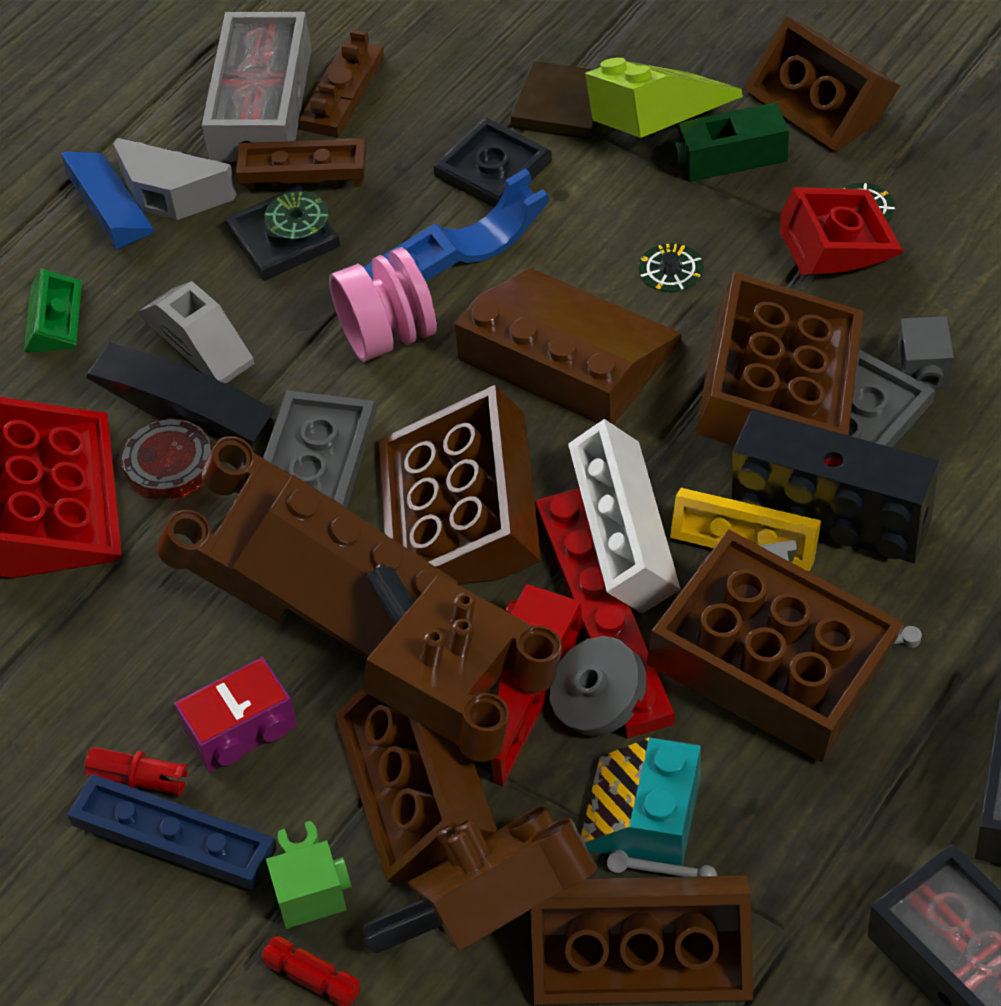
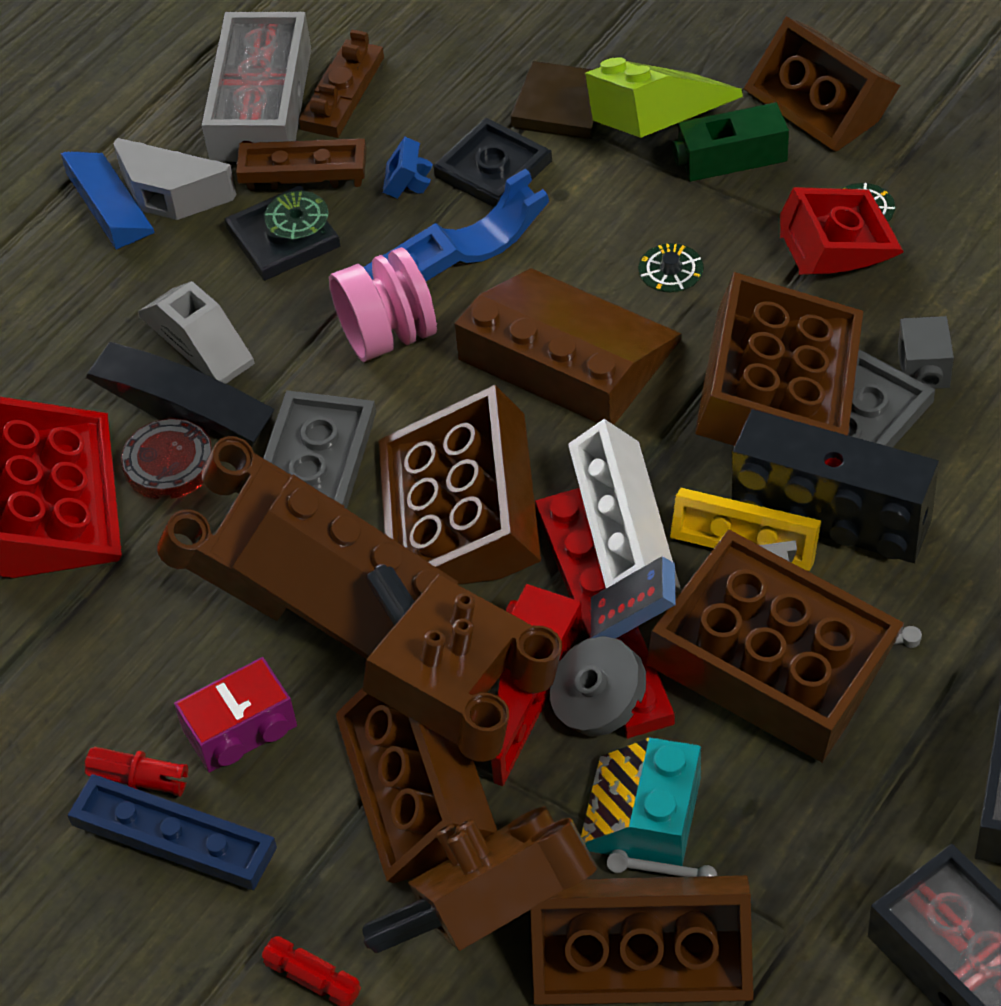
(53, 312): green slope -> none
(307, 879): bright green brick -> none
(406, 170): none -> blue tile
(633, 599): none -> tile

